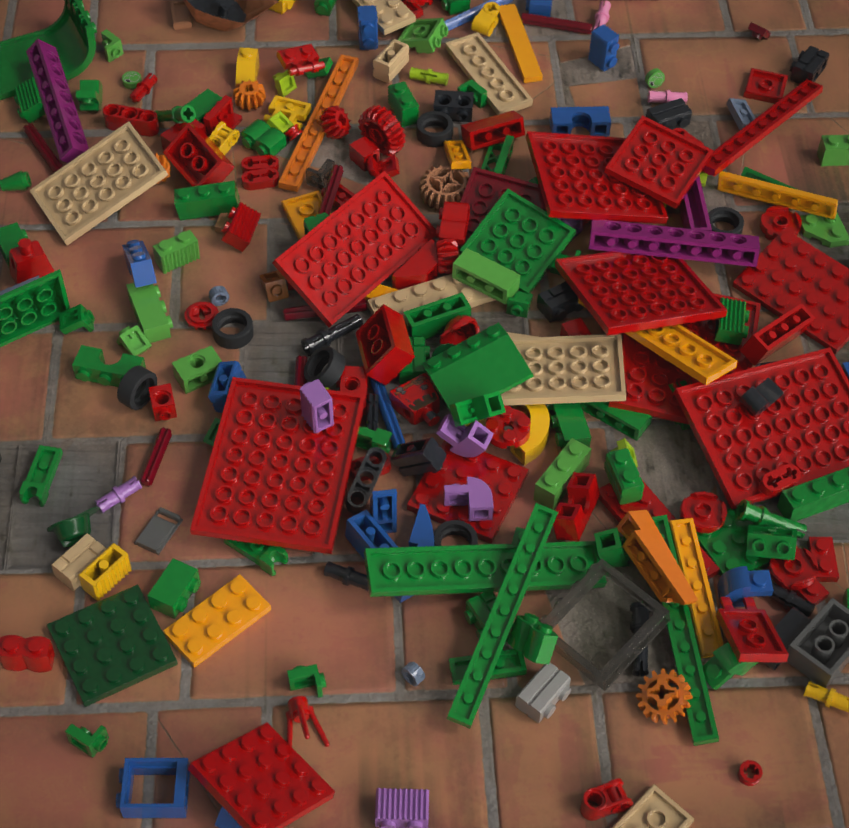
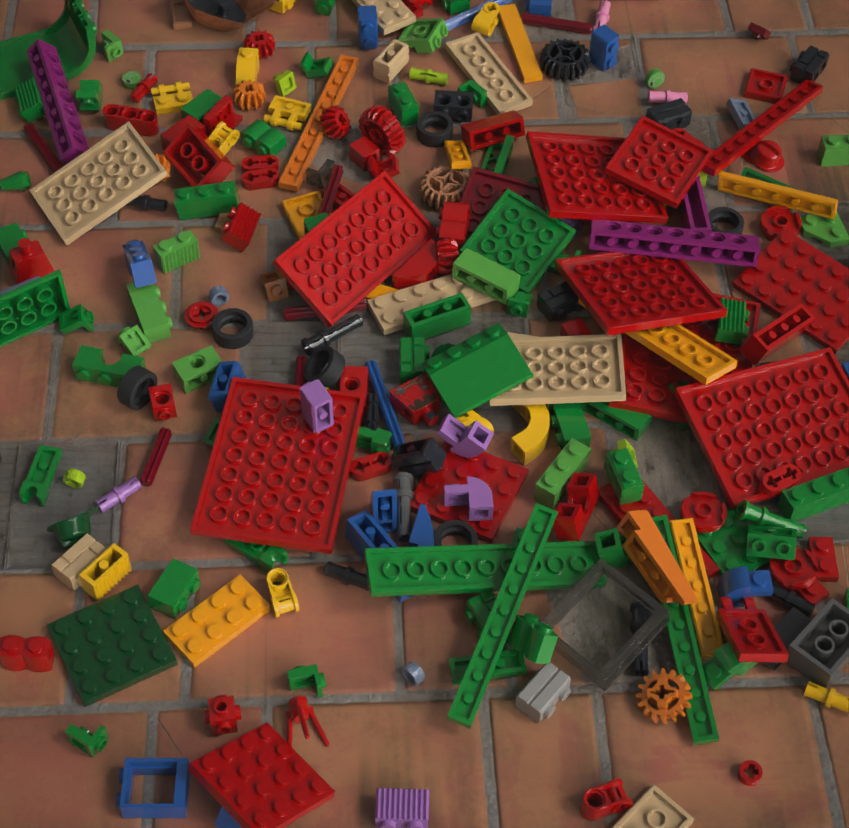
(74, 478): none -> lime axle
(146, 203): none -> black pin
(158, 531): dark grey piece -> none
(171, 102): none -> yellow plate
(177, 114): green pin -> none
(222, 715): none -> red brick
(262, 41): none -> red gear
(280, 122): lime tile -> none
(281, 596): none -> yellow piece
(293, 132): red bush -> none
(300, 60): red plate -> none
(368, 470): black beam -> none
(384, 345): red brick -> none
(404, 498): none -> dark grey pin
(459, 329): red hair -> none
(477, 408): green brick -> none
(520, 428): red plate -> none
(565, 59): none -> black gear
(594, 119): blue arch -> none
(761, 397): black panel -> none
(765, 155): none -> red piece

